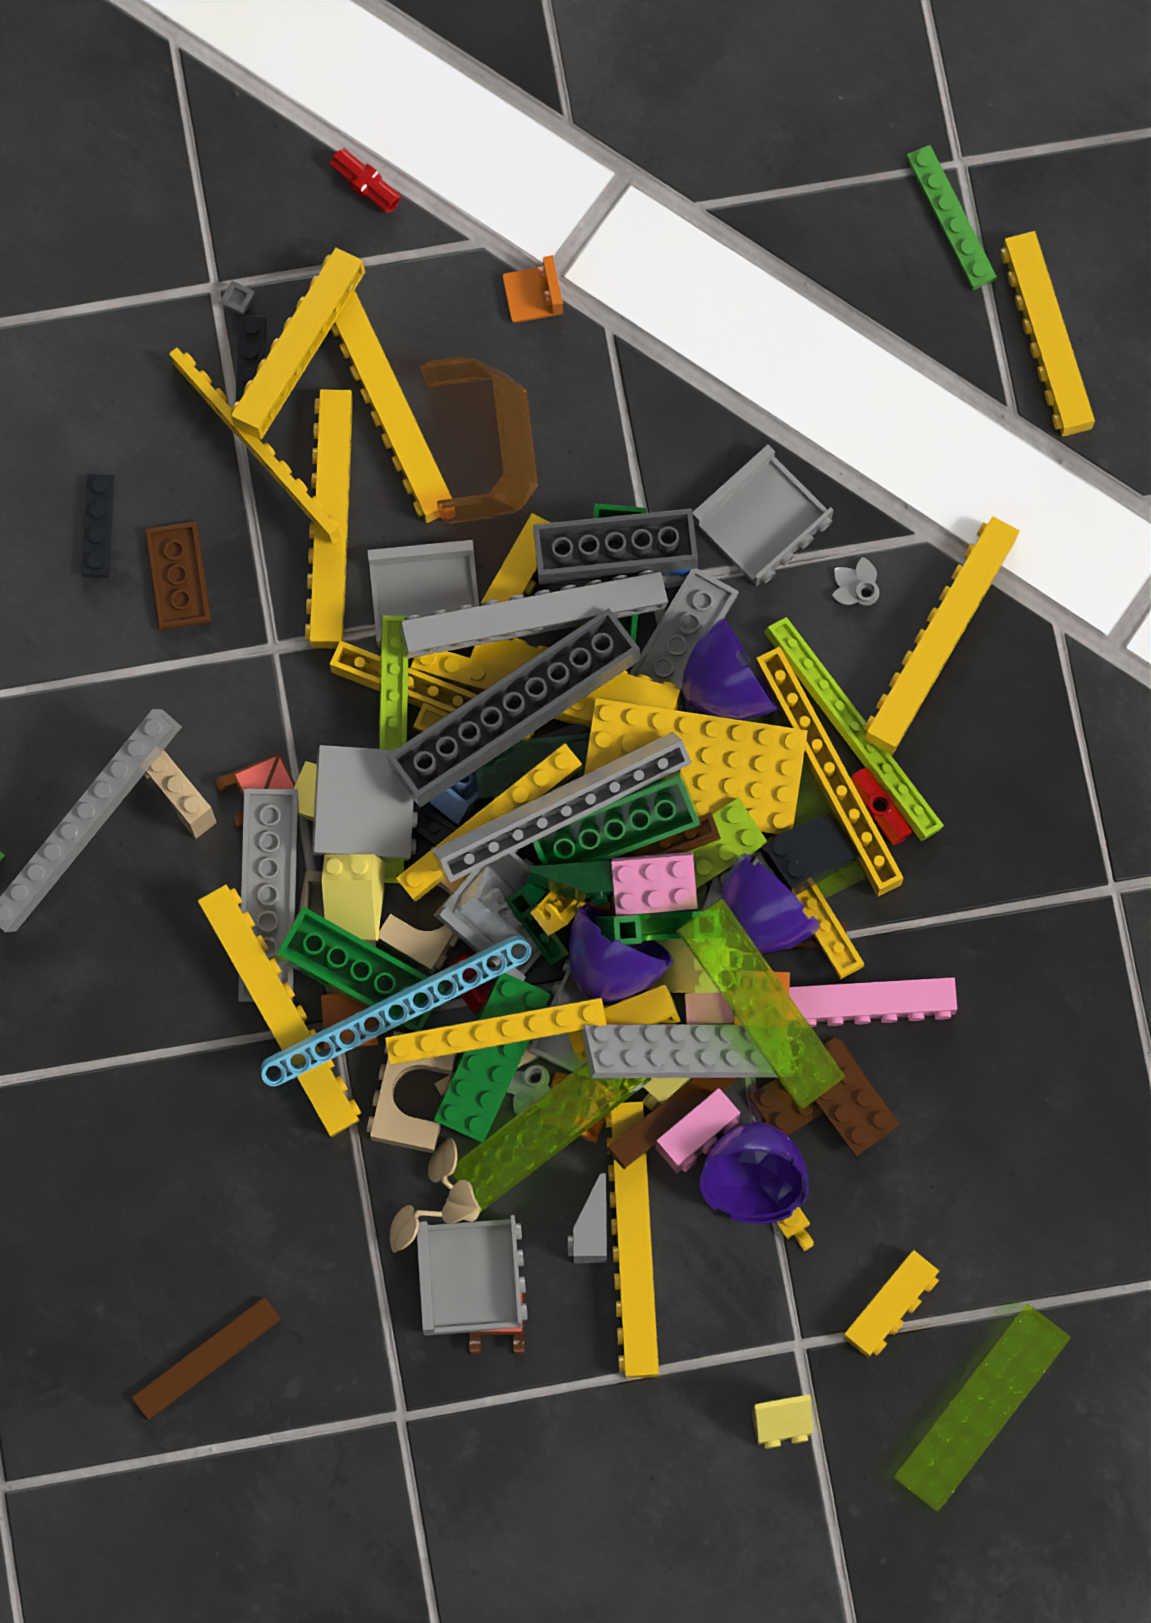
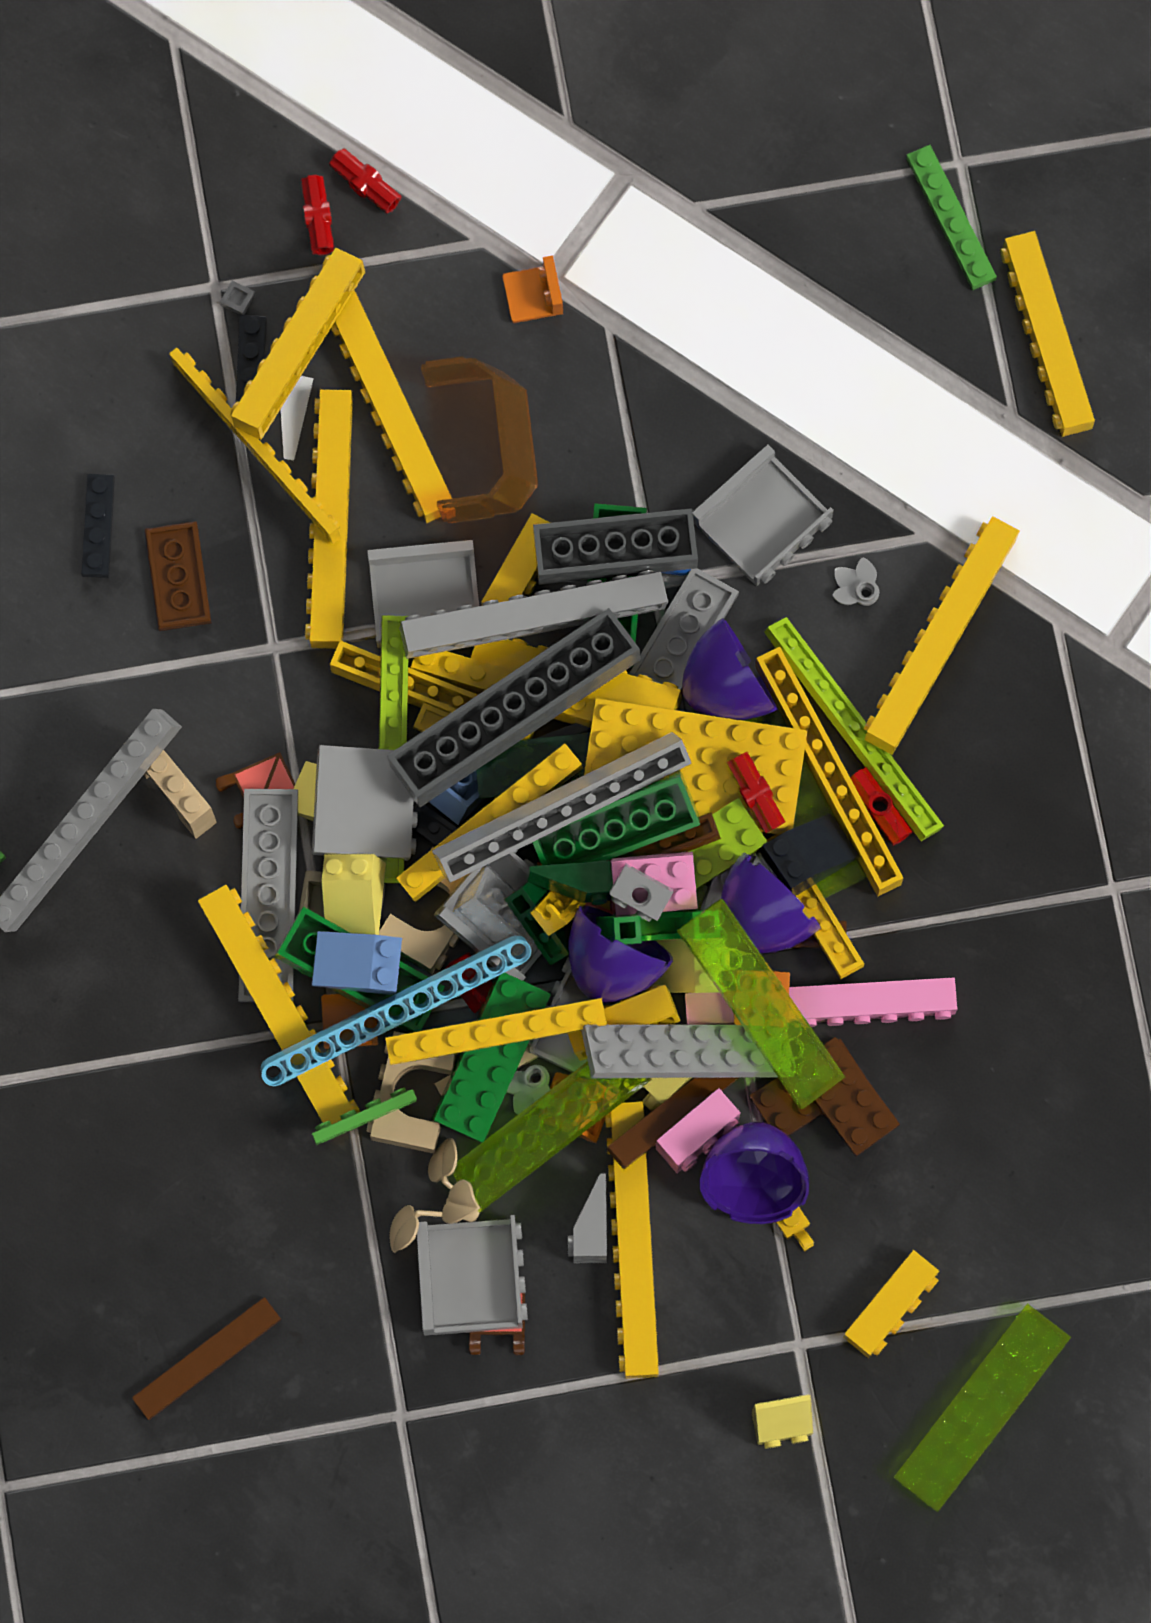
(293, 416): none -> white sticker
(317, 215): none -> red piece
(357, 962): none -> medium blue slope
(373, 1111): none -> bright green plate
(630, 879): none -> light grey brick
(756, 792): none -> red piece

